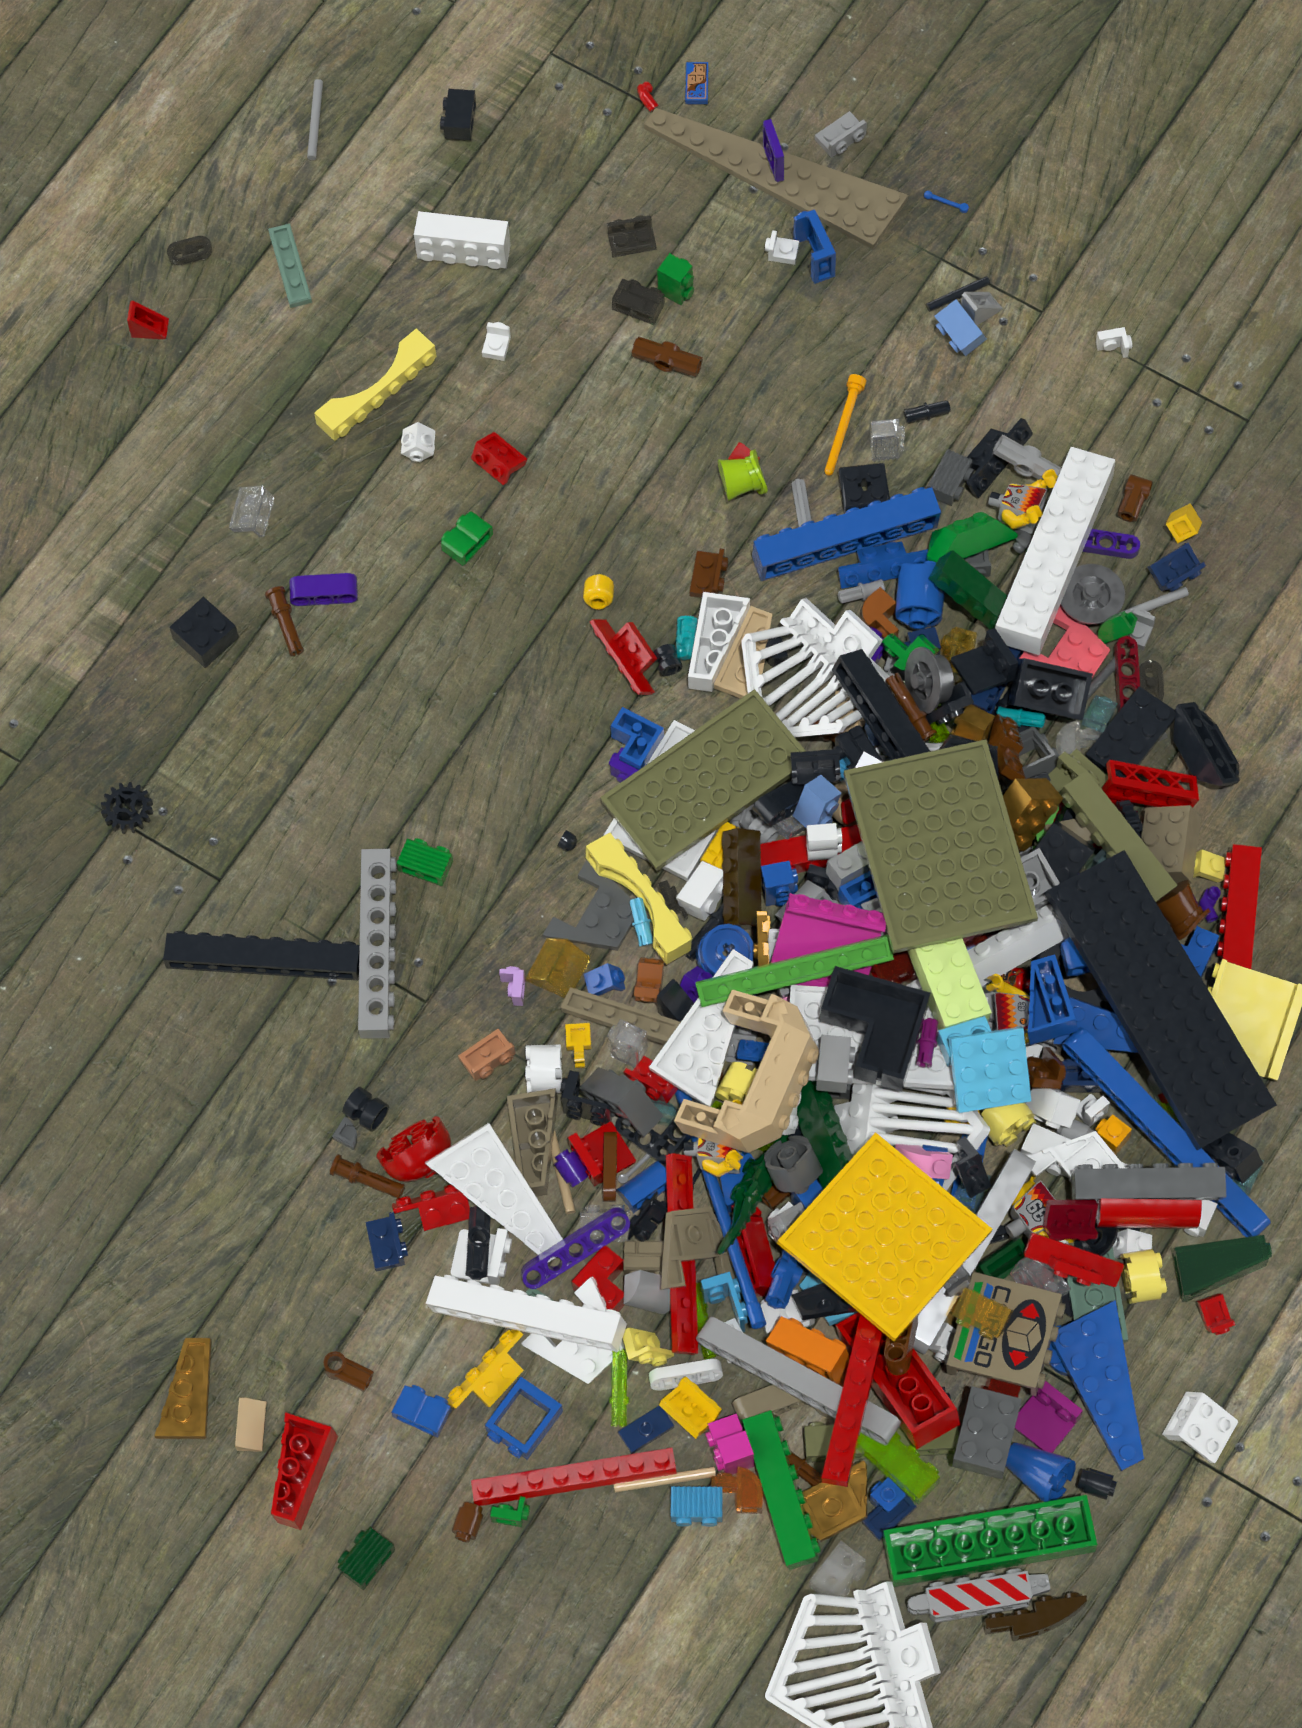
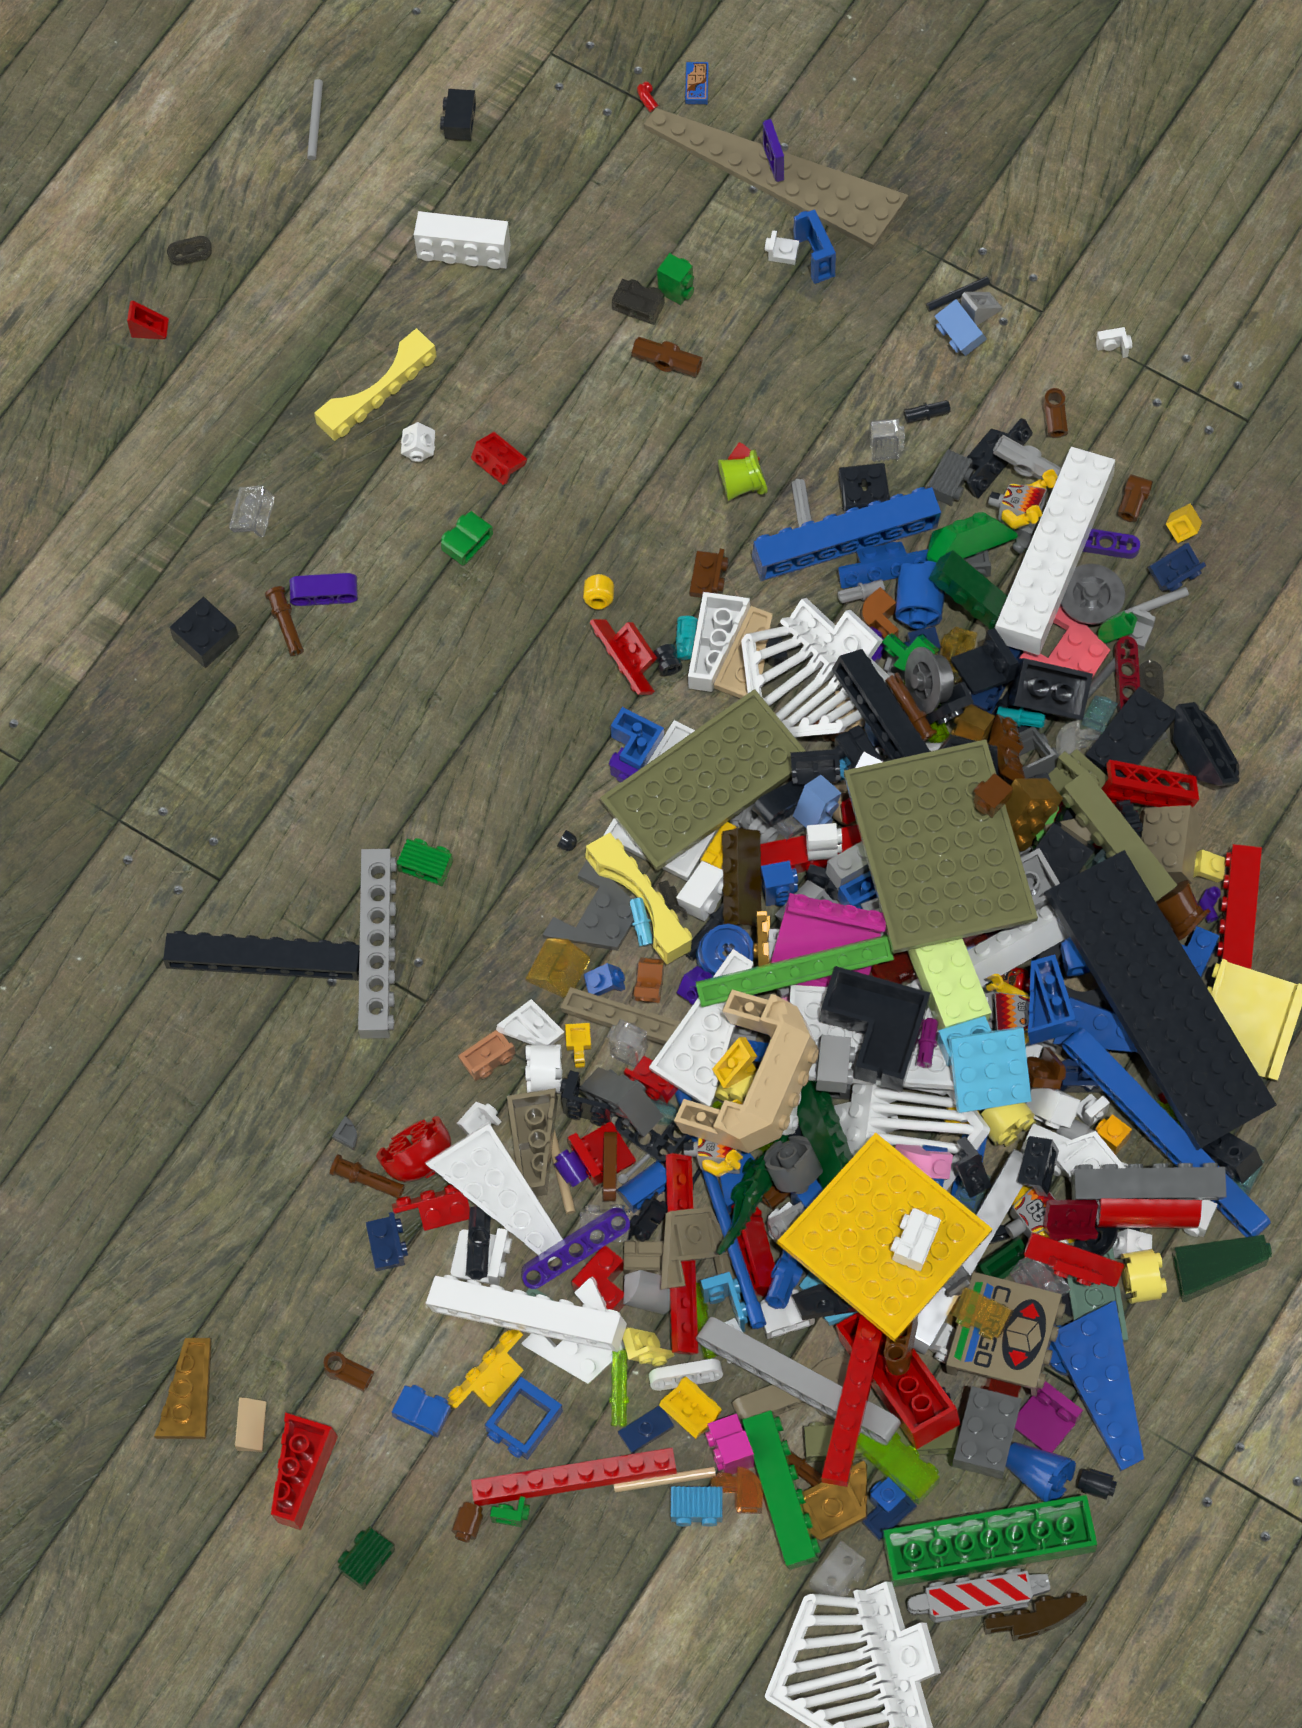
(123, 817): black gear -> none
(290, 265): sand green tile -> none
(368, 1110): black wheel -> none
(477, 1117): none -> white bracket
(496, 341): white bracket -> none
(516, 983): lavender bracket -> none
(531, 1026): none -> white wing
(631, 236): clear smoke bracket -> none
(673, 1001): black slope -> none
(736, 1063): none -> yellow slope
(810, 1349): orange brick -> none
(841, 134): light grey bracket -> none
(855, 385): light orange piece -> none
(916, 1239): none -> white brick
(962, 207): blue hinge -> none
(992, 795): none -> reddish brown brick
(1038, 1164): none -> black bracket
(1055, 414): none -> reddish brown piece
(1201, 1425): white bracket -> none
(1215, 1314): red bracket -> none

